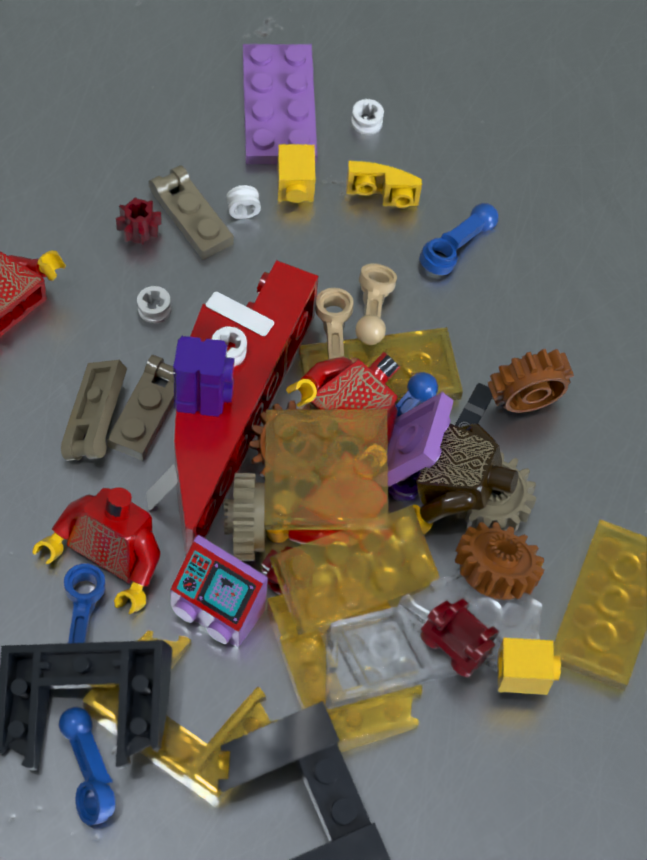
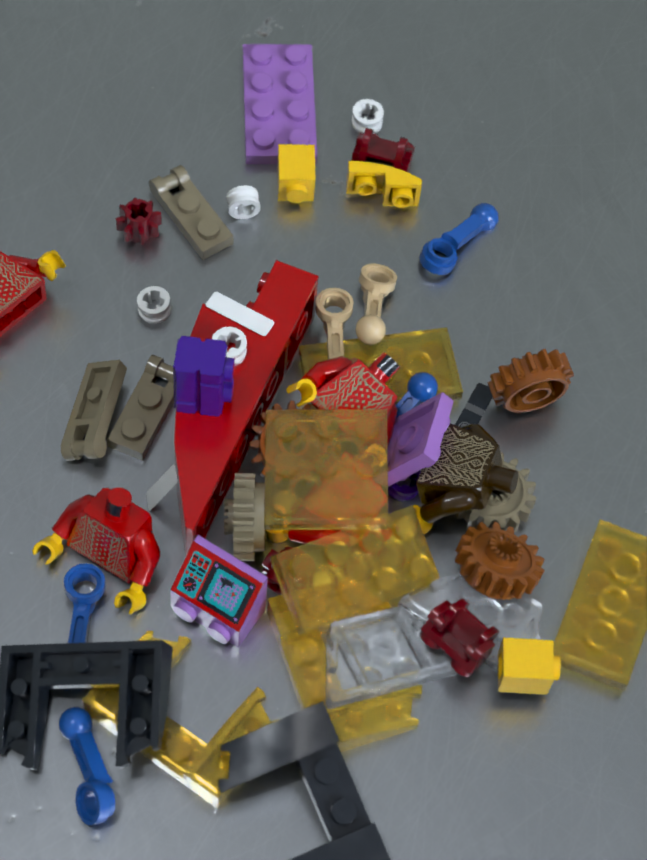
(371, 146): none -> dark red piece

